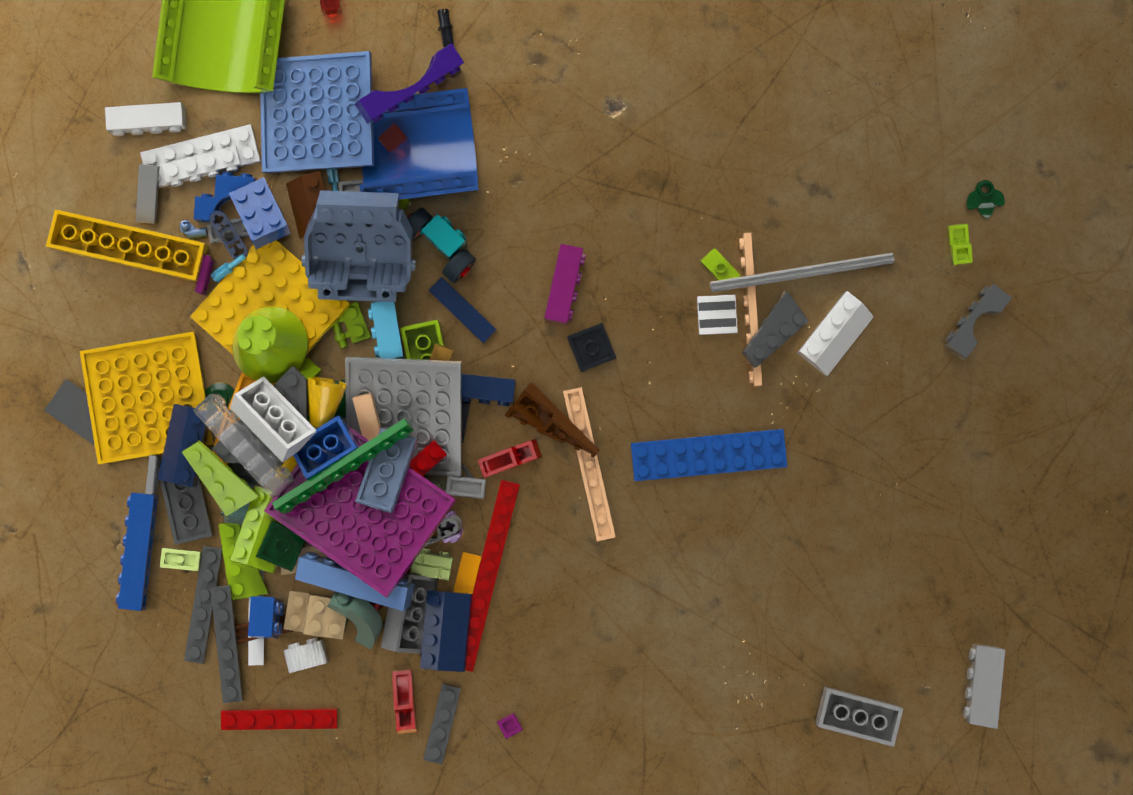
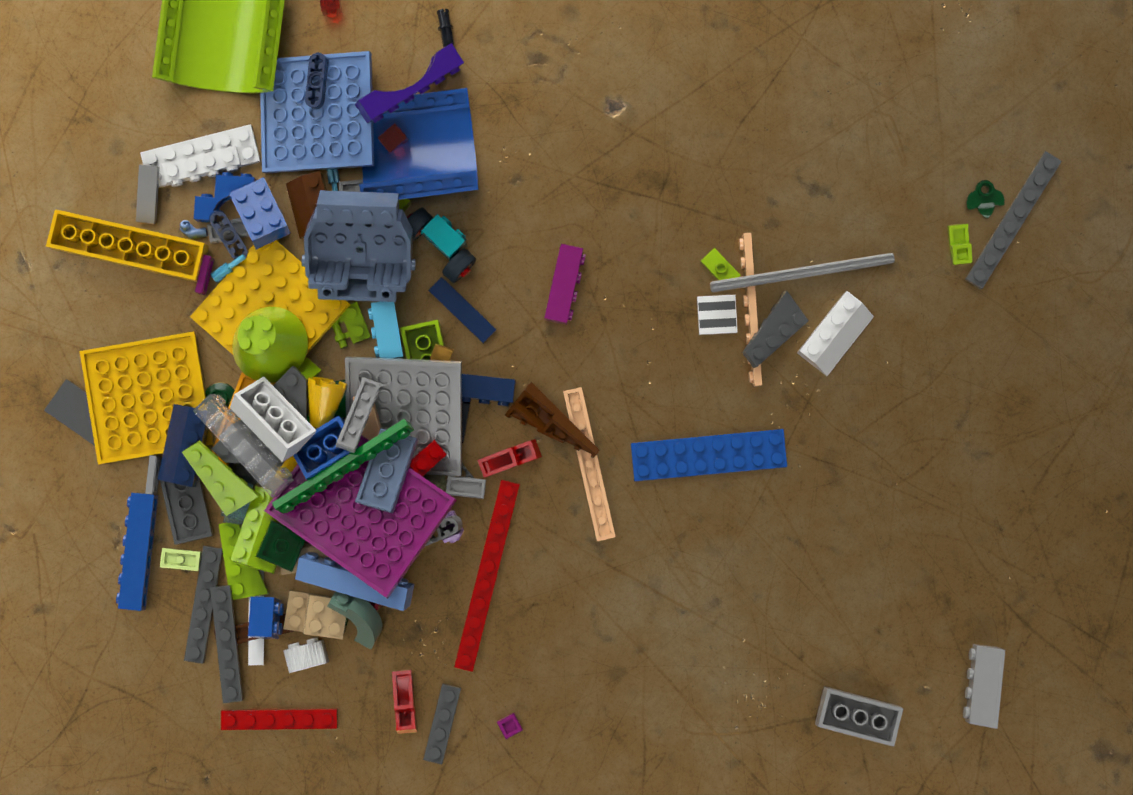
(145, 118): white brick -> none
(322, 86): none -> dark blue beam
(358, 415): none -> light grey tile
(405, 628): light grey slope -> none
(433, 565): yellowish green brick -> none
(446, 631): dark blue slope -> none
(467, 573): light orange tile -> none
(591, 347): black plate -> none
(962, 340): dark grey arch -> none
(1013, 220): none -> dark grey plate

